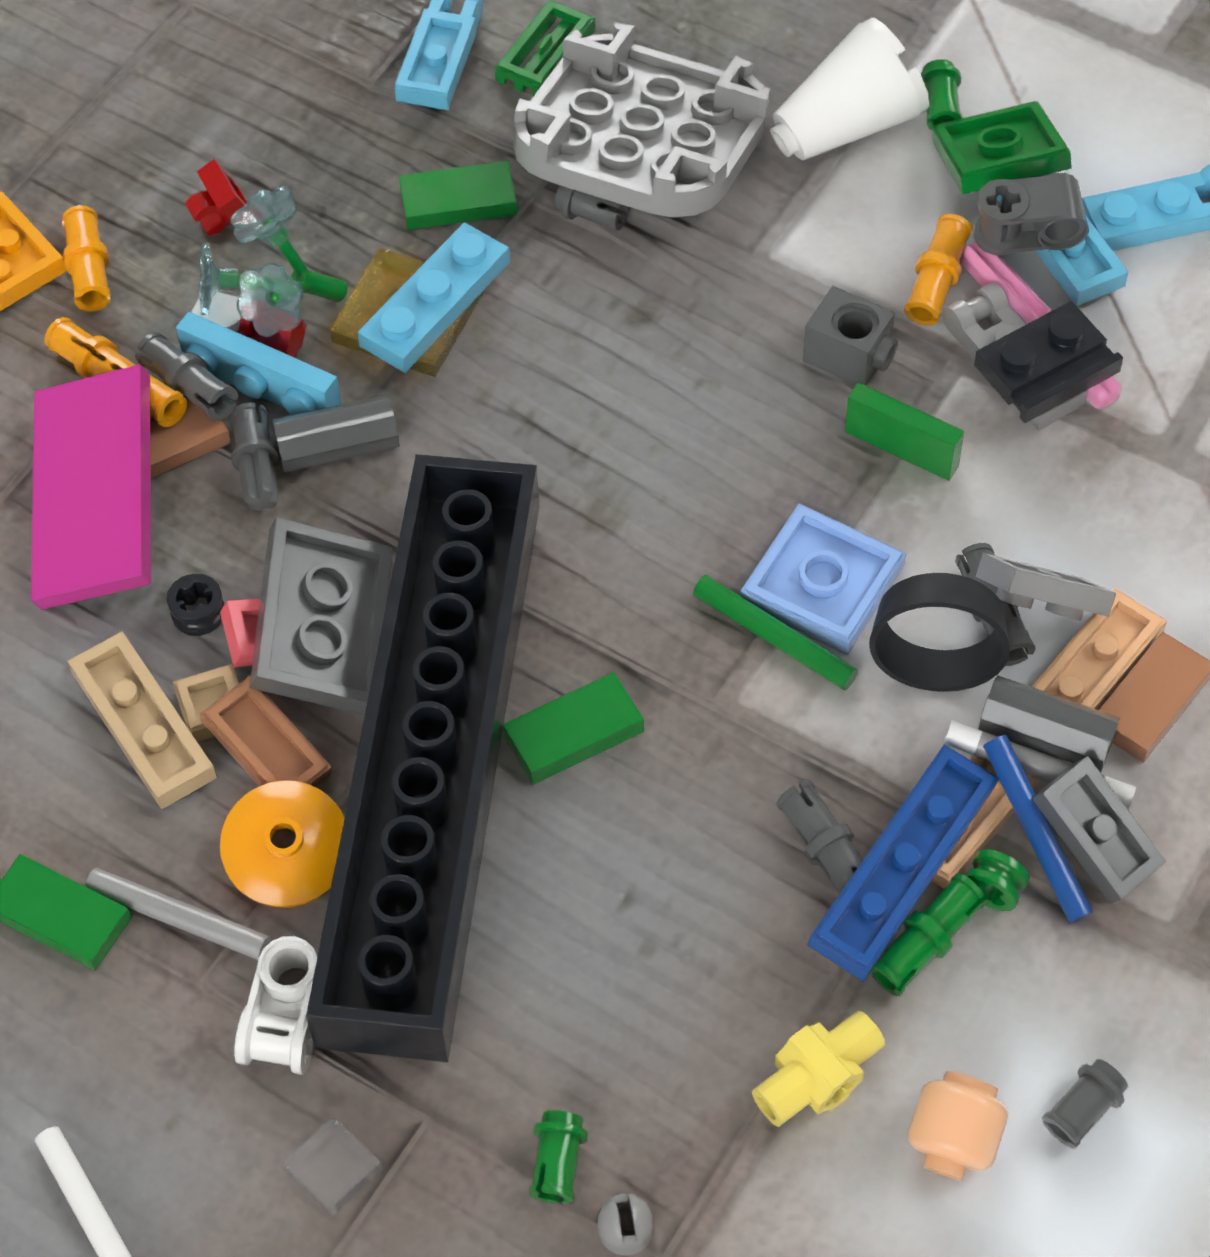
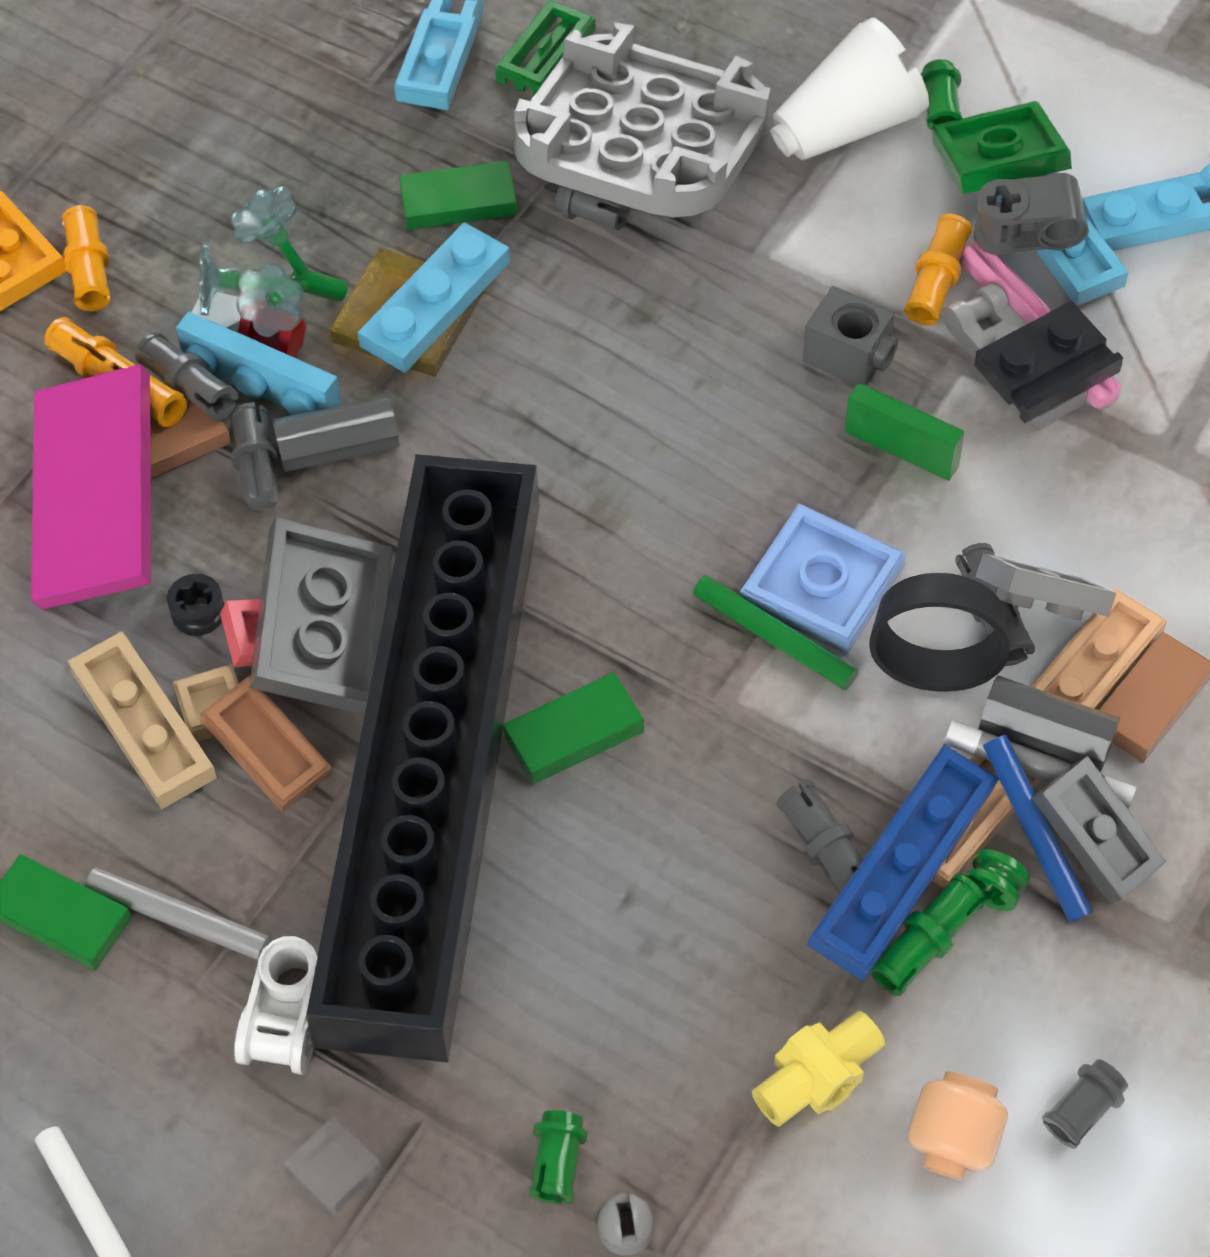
(217, 203): red tile -> none
(275, 874): light orange dish -> none

